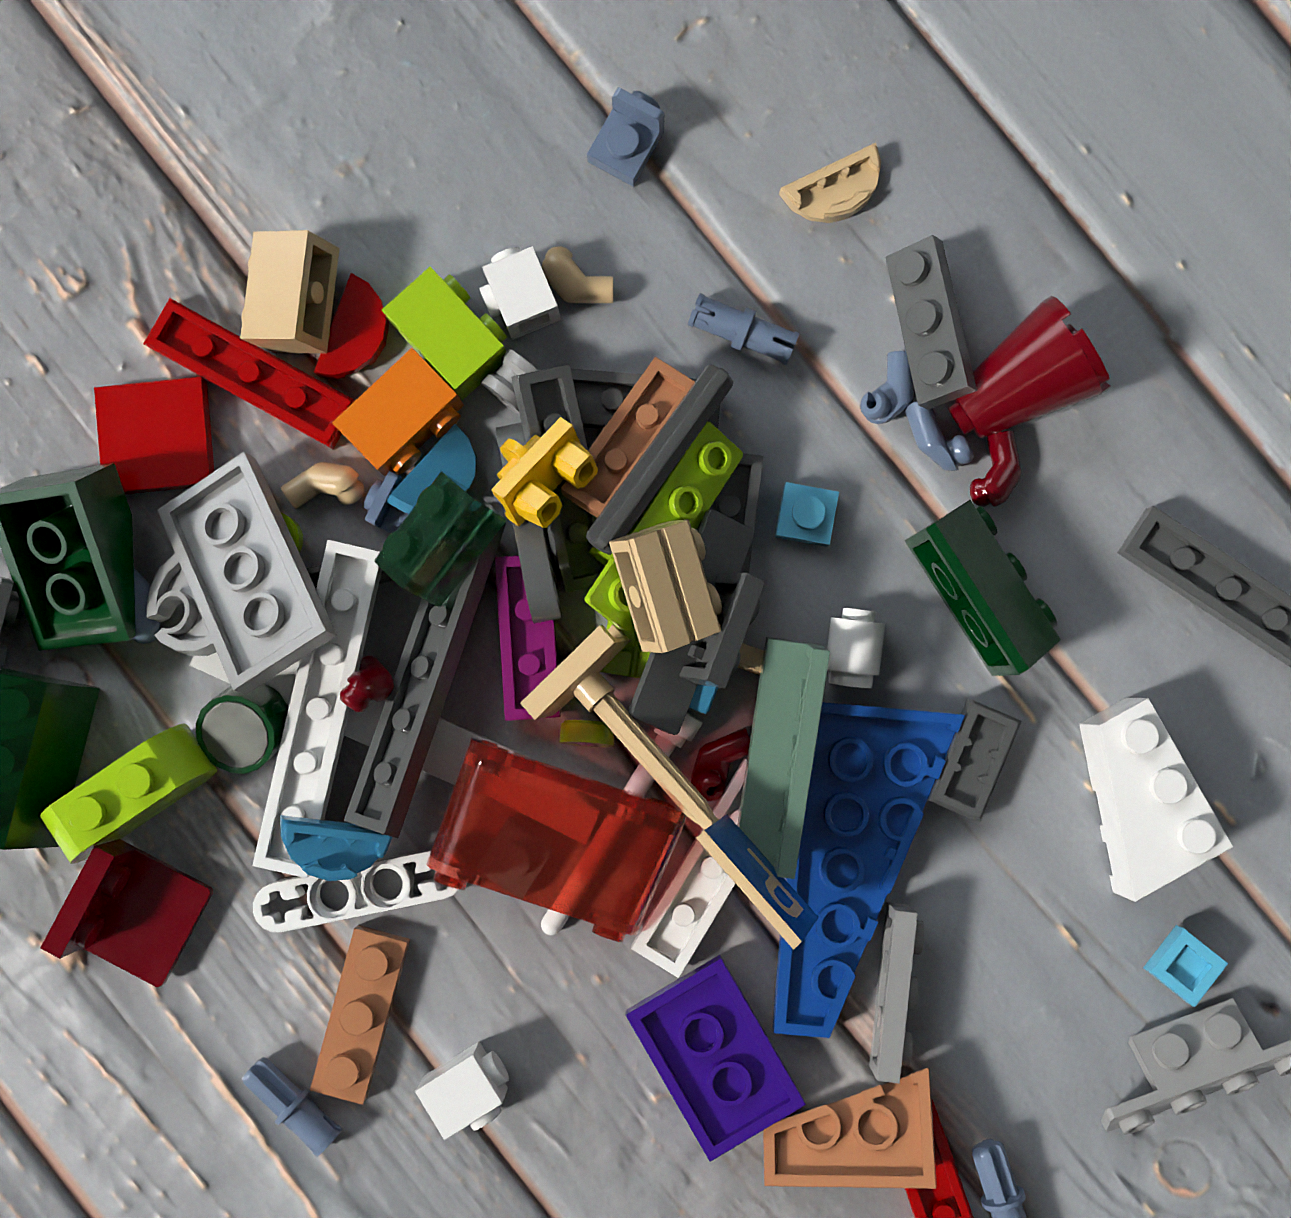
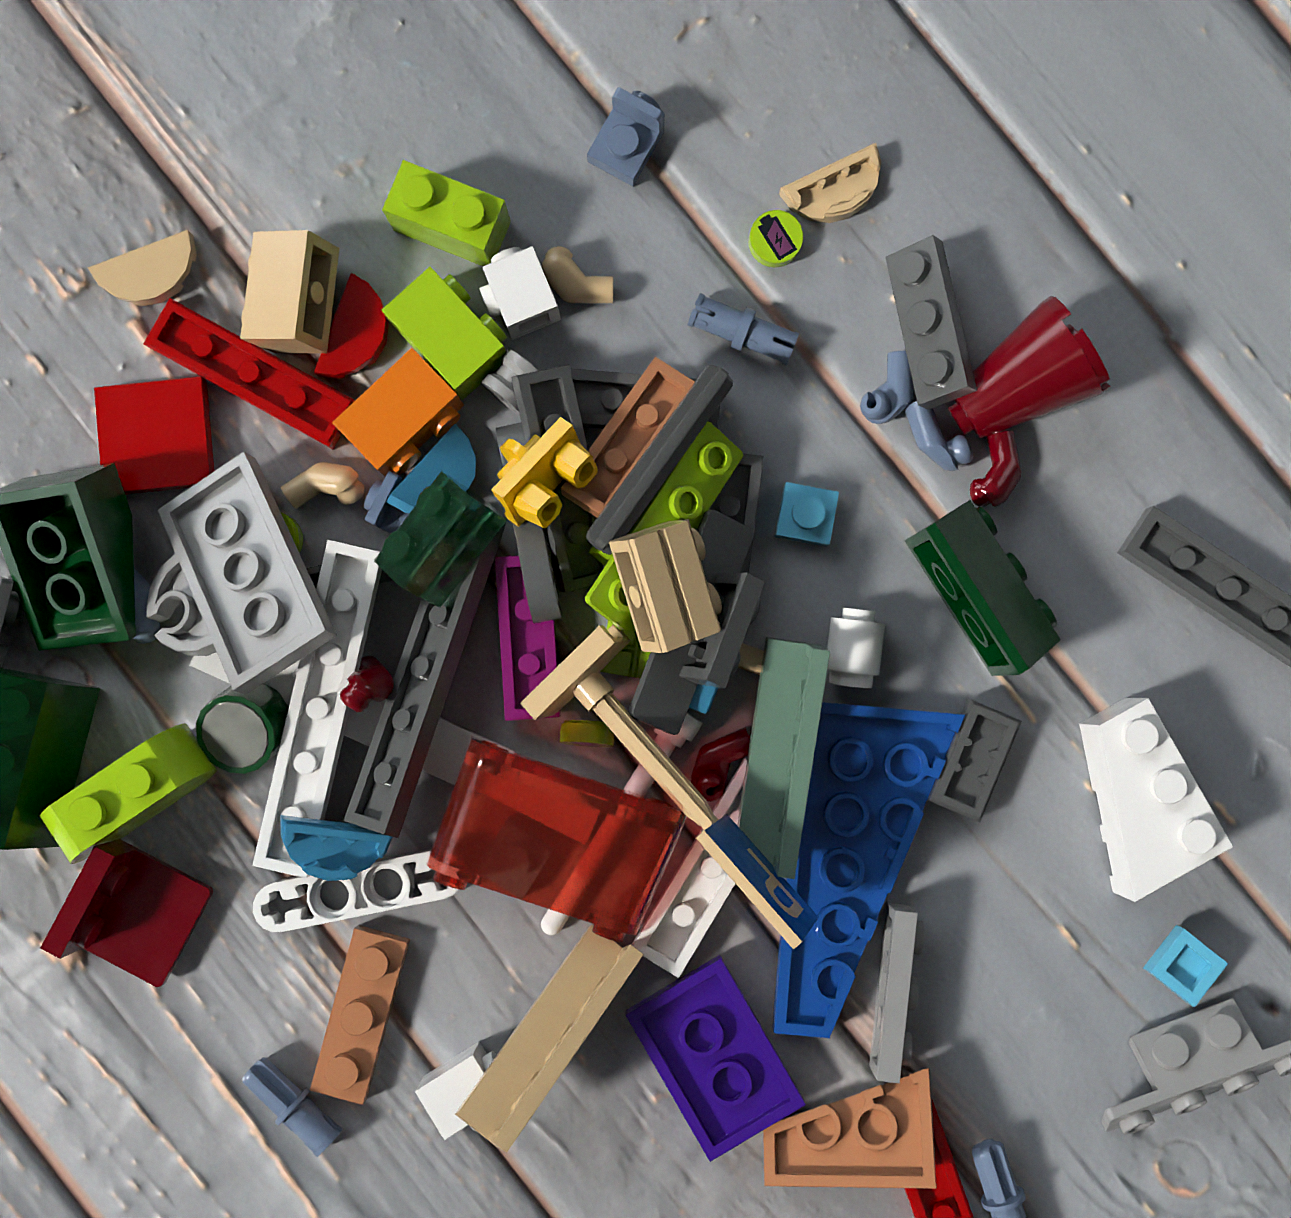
(150, 272): none -> tan tile
(446, 214): none -> lime brick
(547, 1038): none -> tan fence
(775, 238): none -> lime tile

